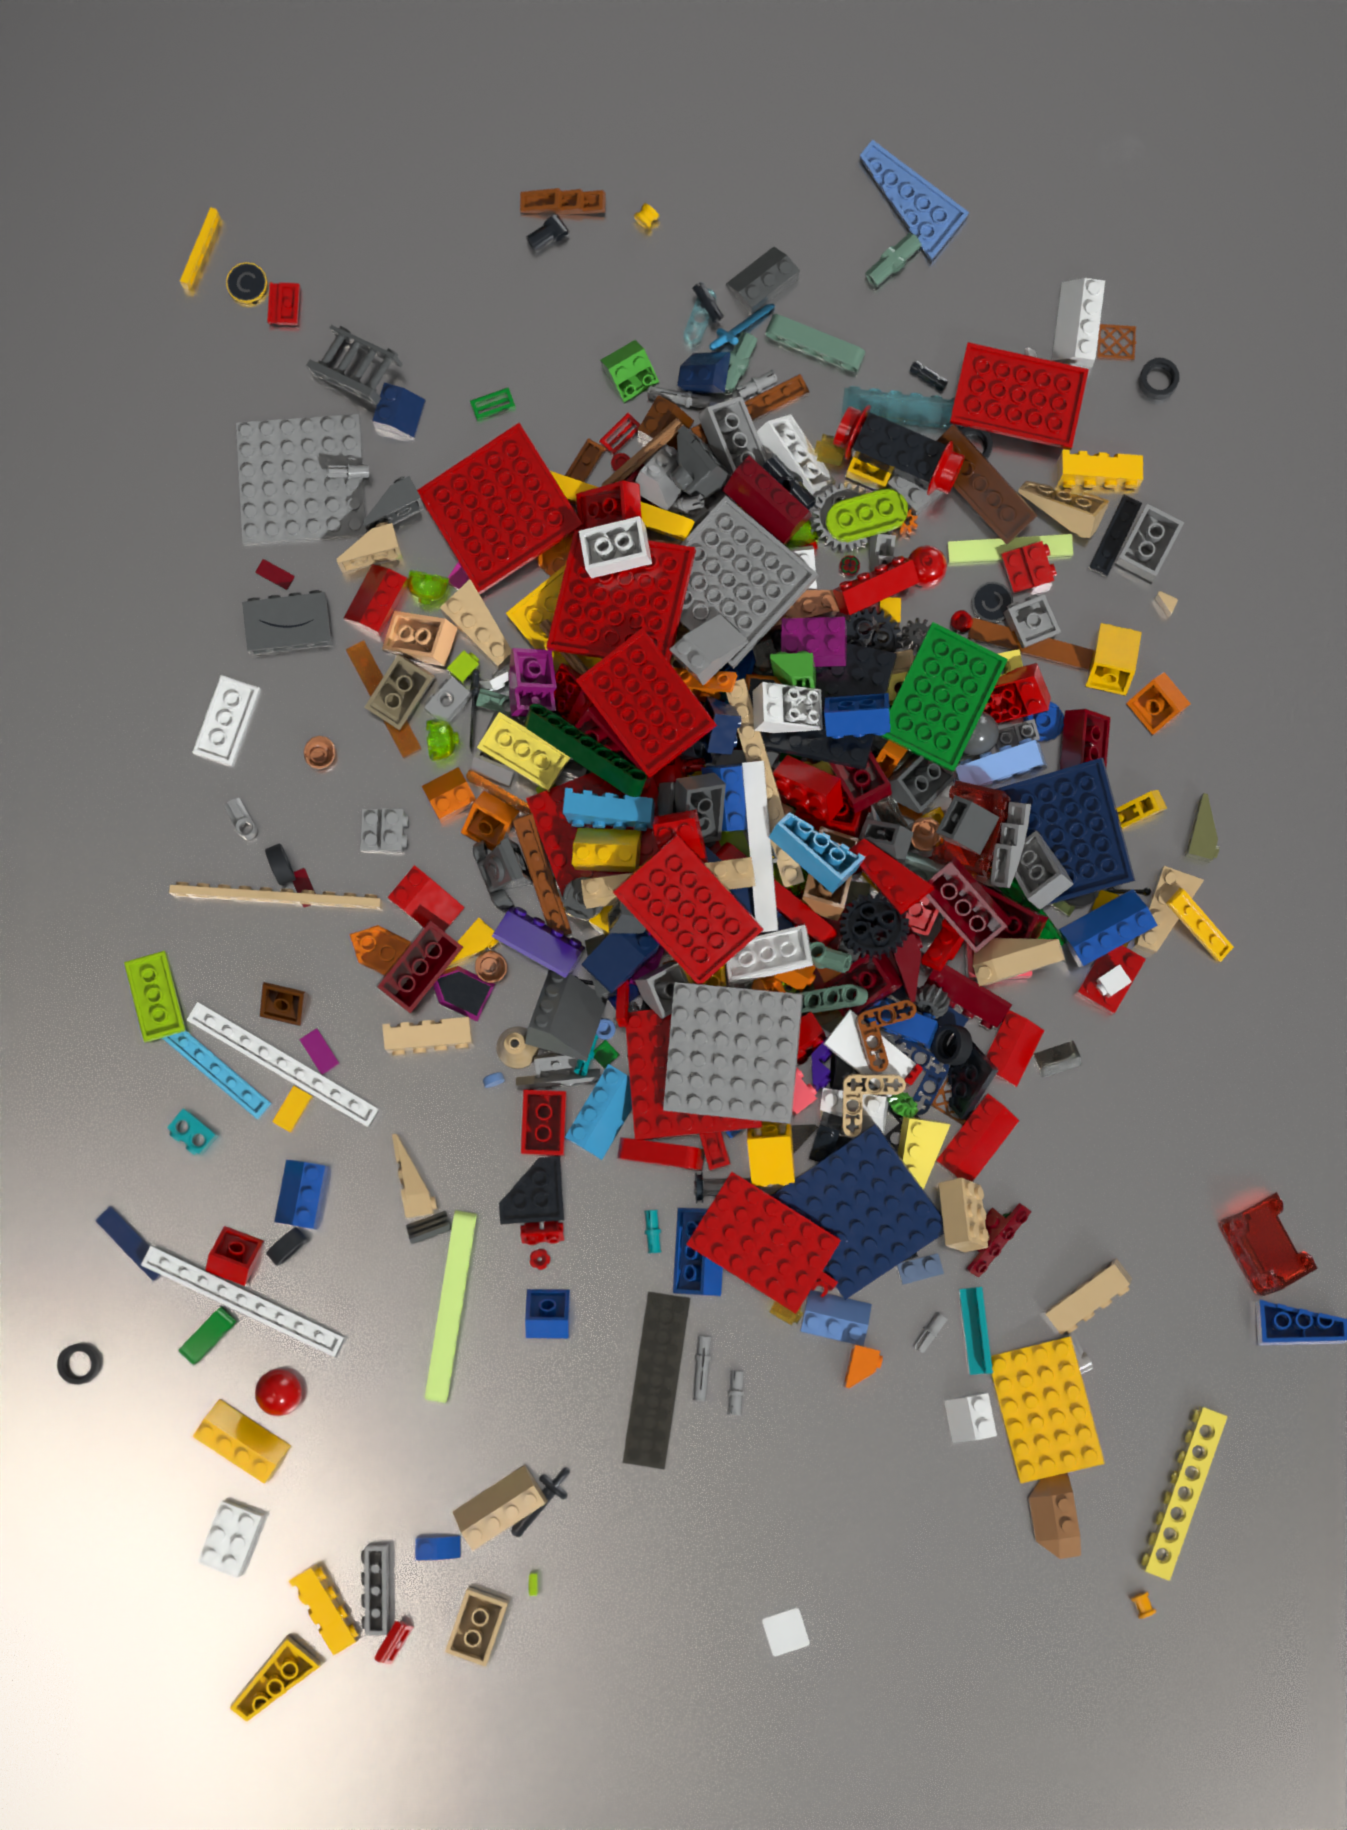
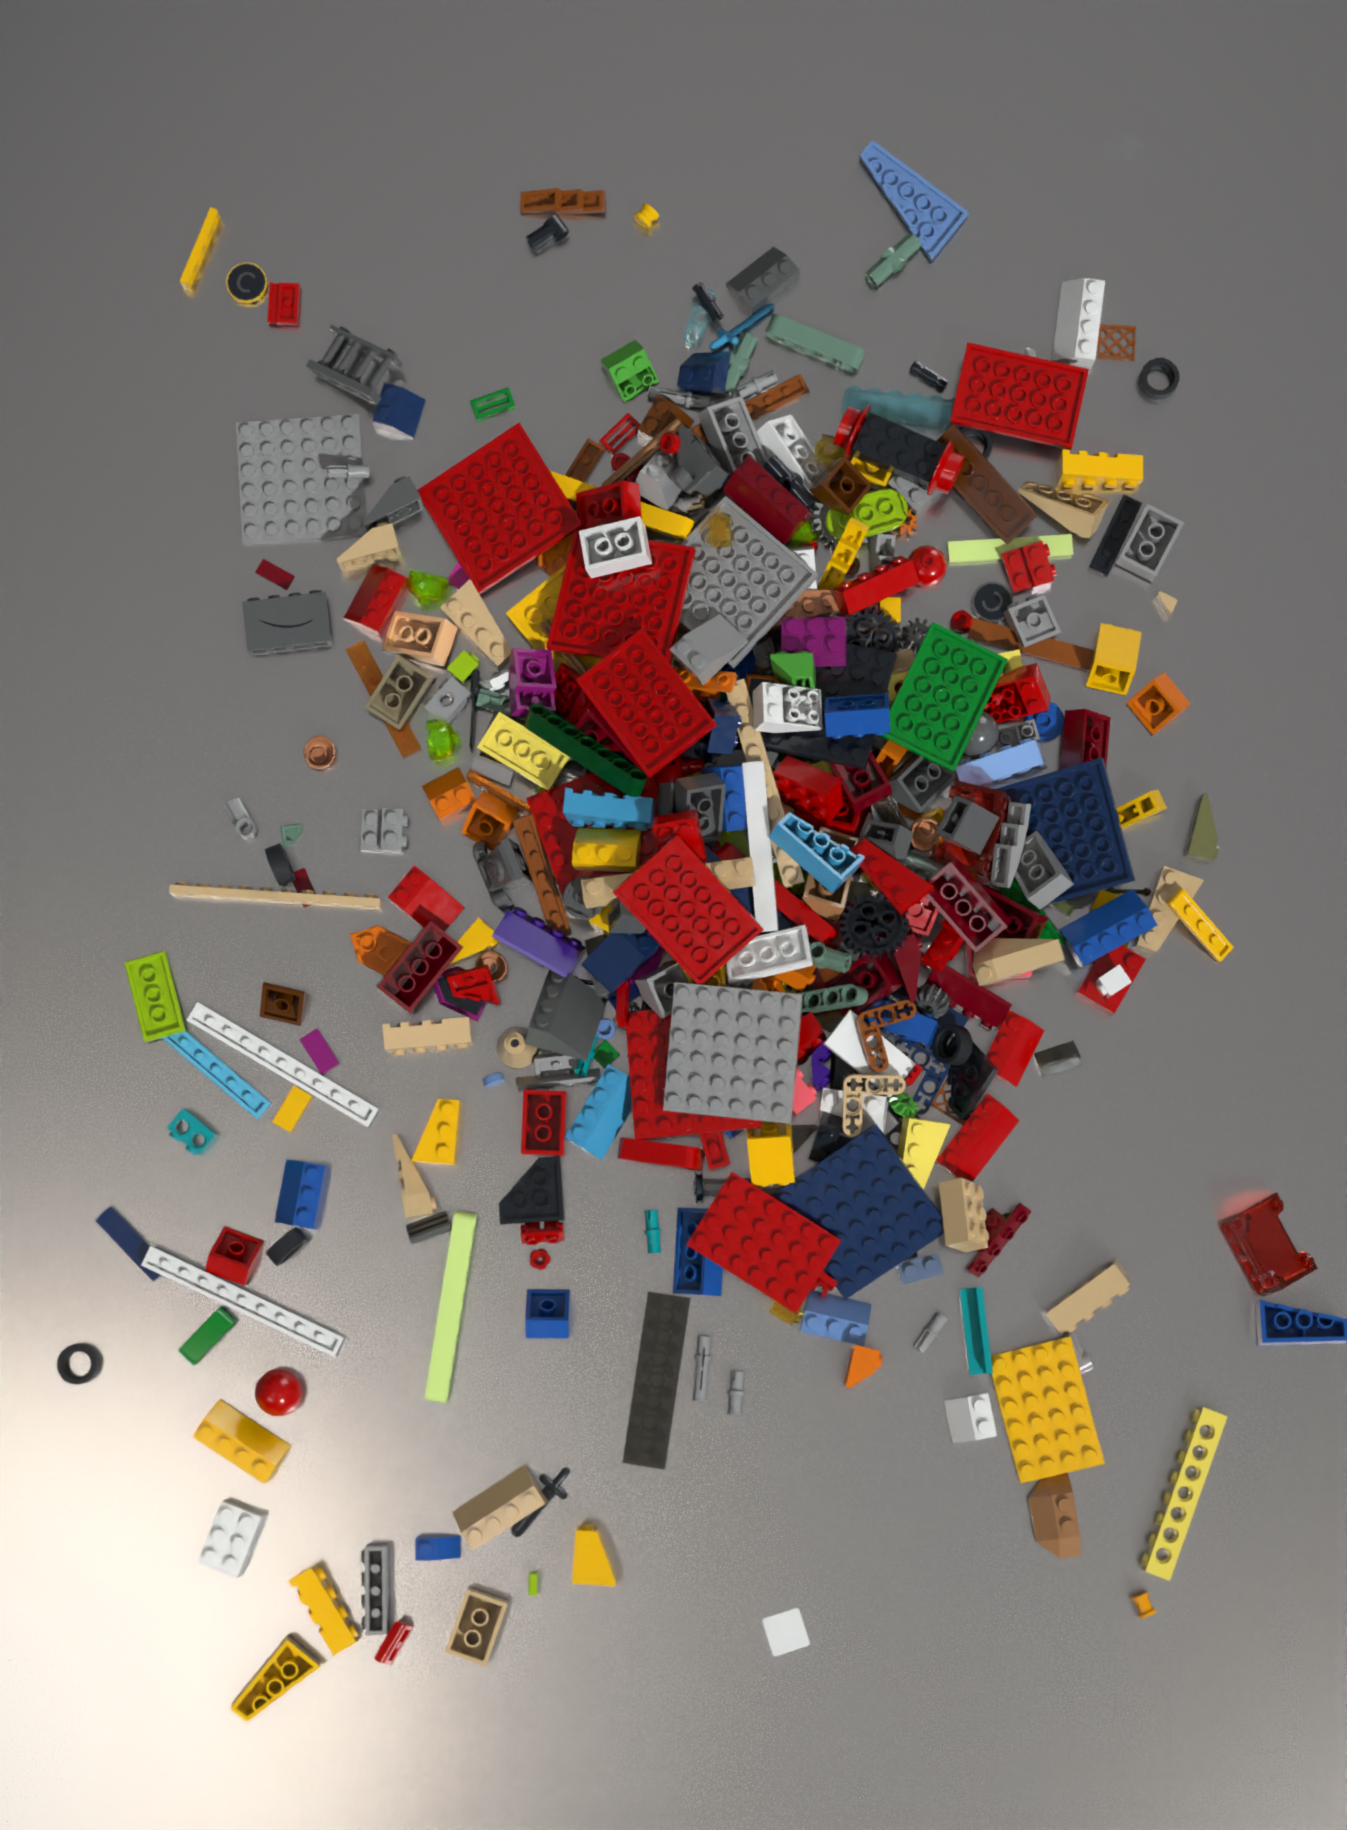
(226, 720): white tile -> none
(290, 833): none -> sand green tile
(440, 1136): none -> yellow wedge
(474, 984): none -> red wing
(591, 1558): none -> yellow slope
(669, 443): none -> red tile
(720, 531): none -> clear yellow brick
(841, 486): none -> reddish brown slope
(843, 555): none -> yellow slope

